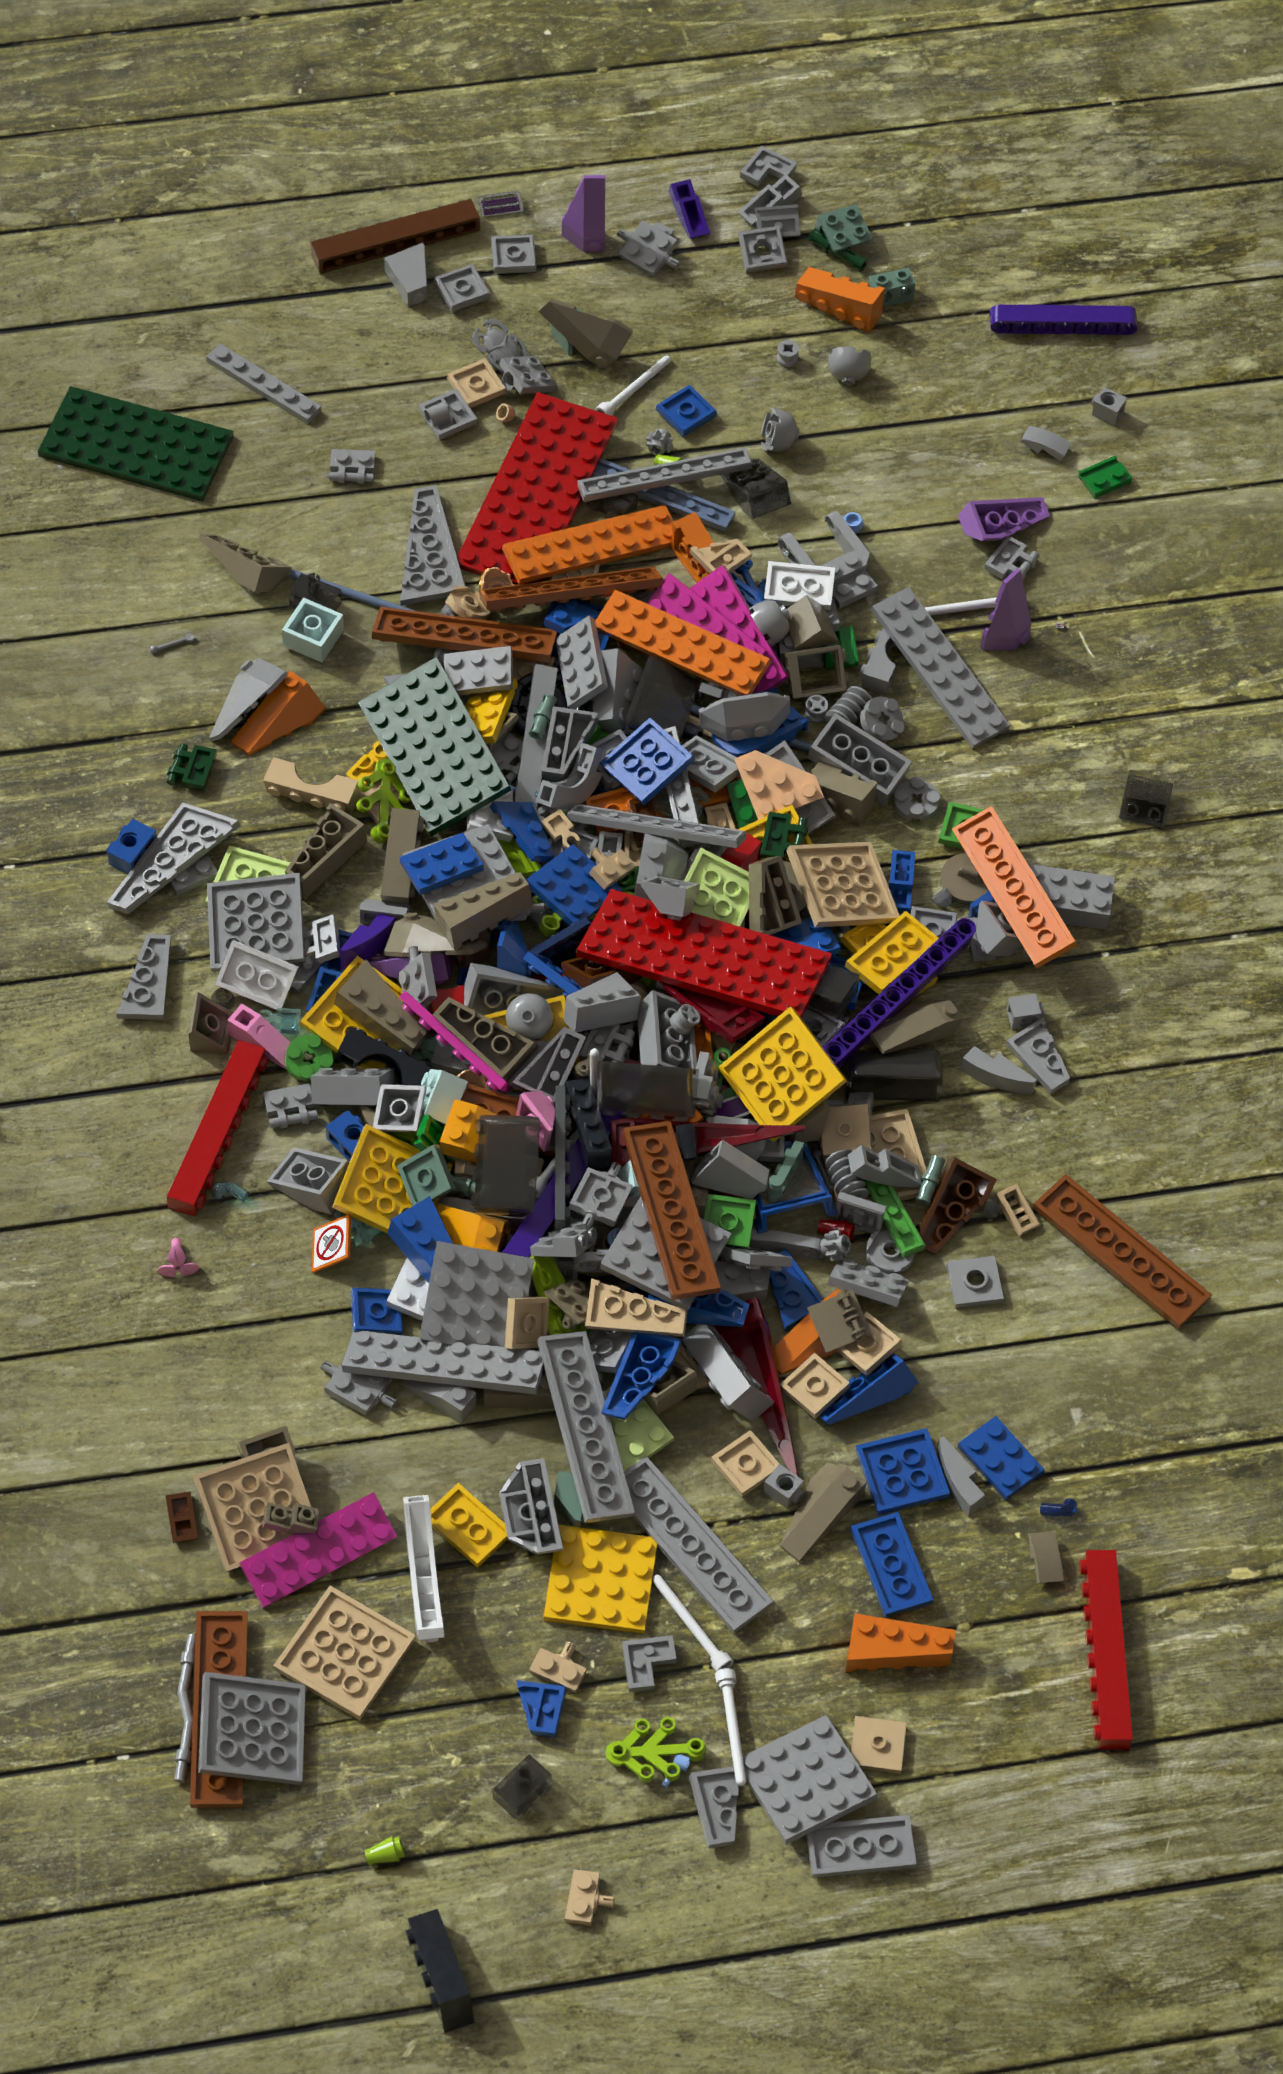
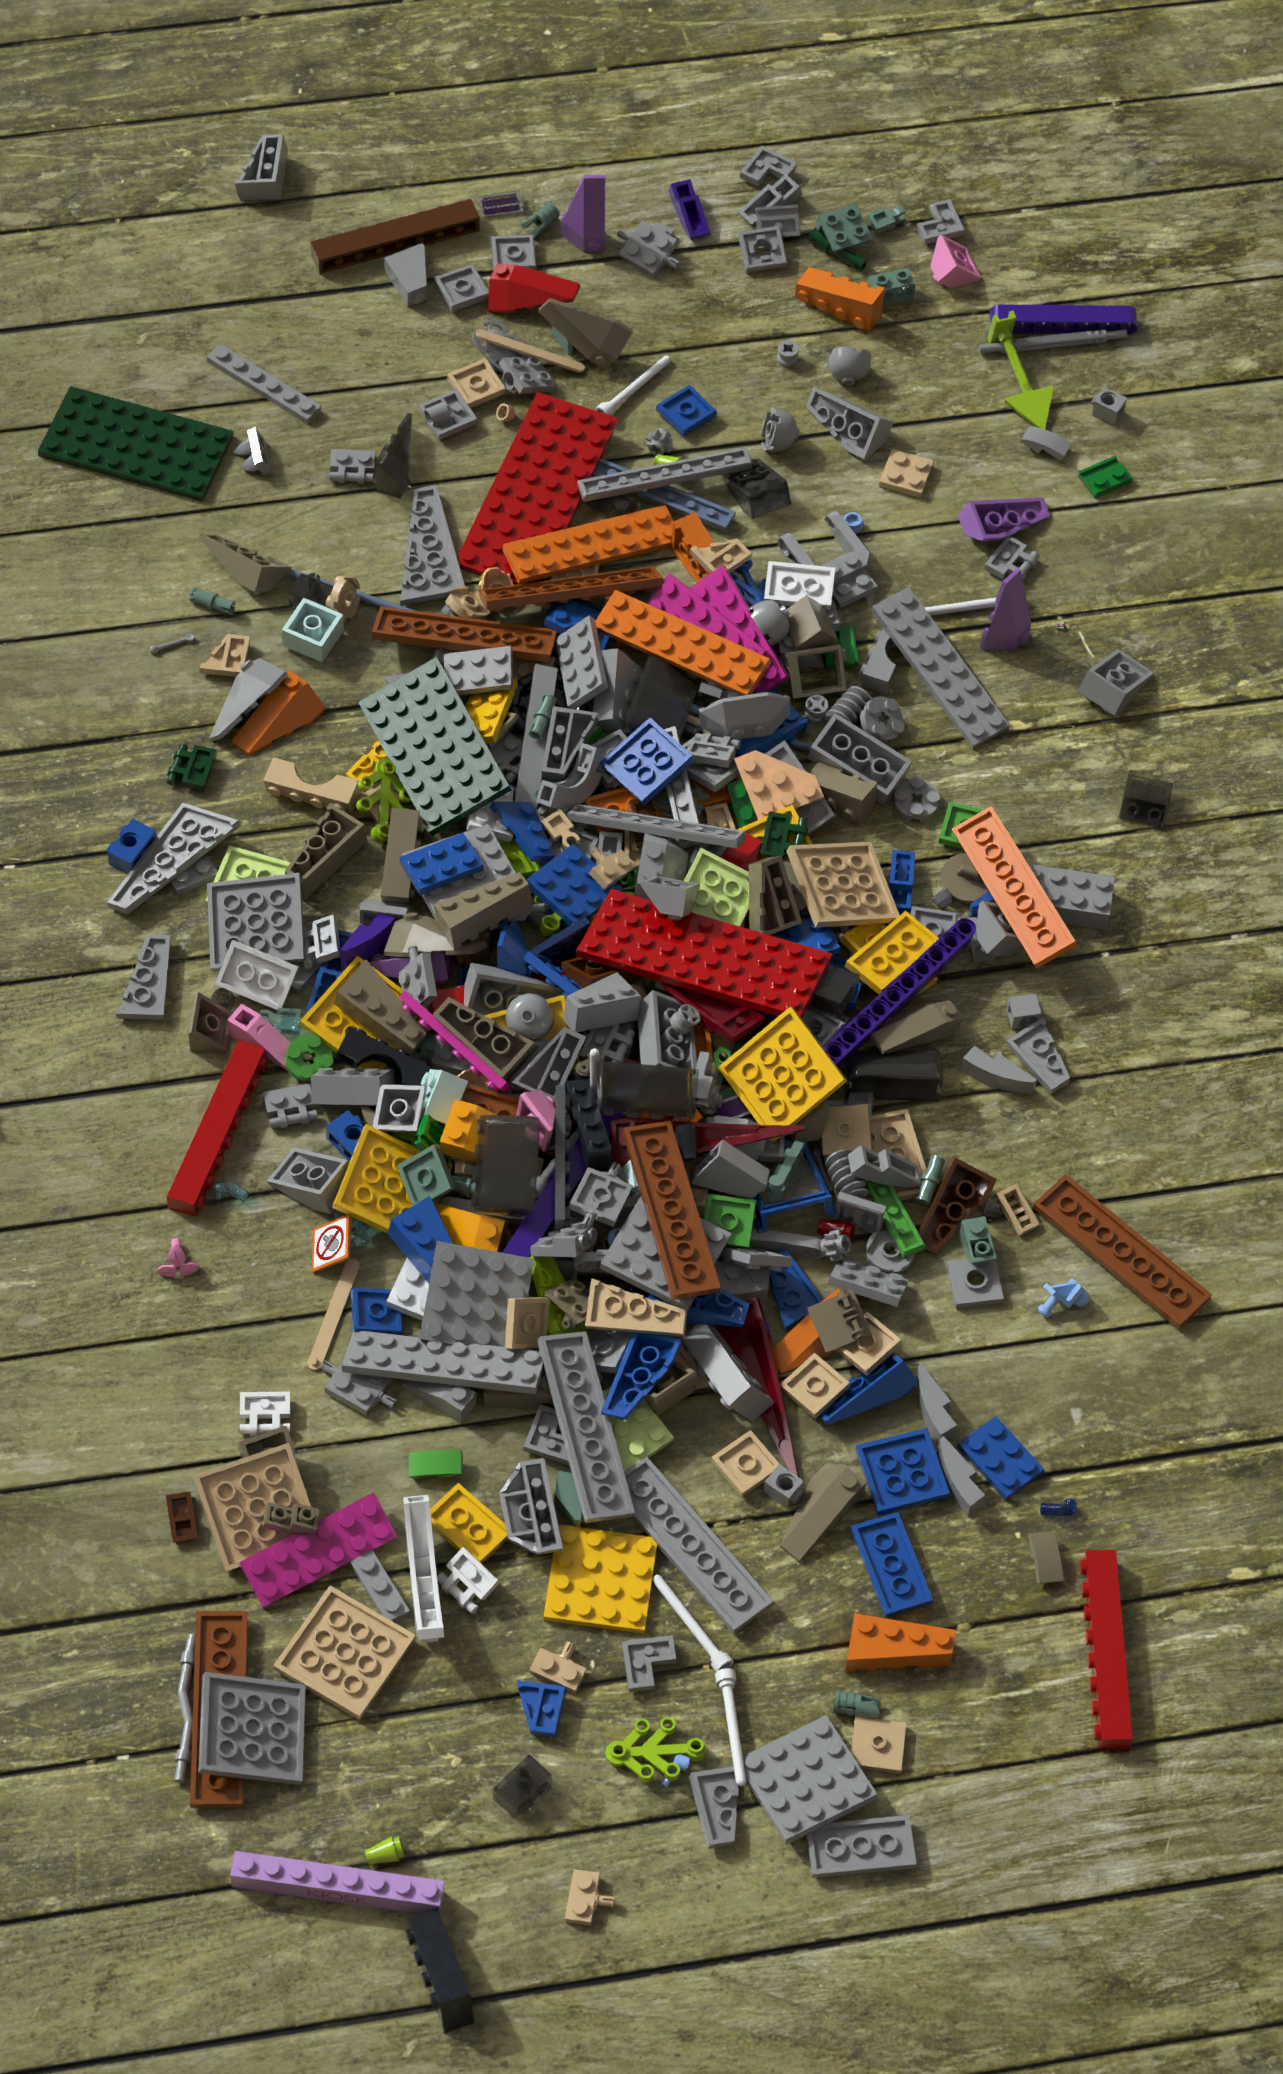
(212, 601): none -> sand green pin
(228, 656): none -> tan wing
(257, 447): none -> light grey tile
(263, 1406): none -> white plate
(266, 170): none -> light grey wedge
(333, 1314): none -> tan piece
(336, 1883): none -> lavender brick
(343, 596): none -> tan plate
(379, 1587): none -> light grey plate
(394, 462): none -> clear smoke wedge
(435, 1463): none -> bright green slope
(473, 1575): none -> white plate
(521, 287): none -> red wedge
(530, 350): none -> tan piece
(542, 218): none -> sand green hinge
(544, 1438): none -> light grey plate
(713, 749): none -> light grey plate
(853, 425): none -> light grey wedge
(856, 1704): none -> sand green hinge
(884, 220): none -> sand green plate
(906, 473): none -> tan plate
(934, 1406): none -> light grey slope
(945, 223): none -> light grey plate
(953, 264): none -> bright pink slope
(977, 1240): none -> sand green slope
(1031, 403): none -> lime piece
(1055, 341): none -> light grey axle
(1067, 1293): none -> light blue piece
(1115, 681): none -> light grey slope

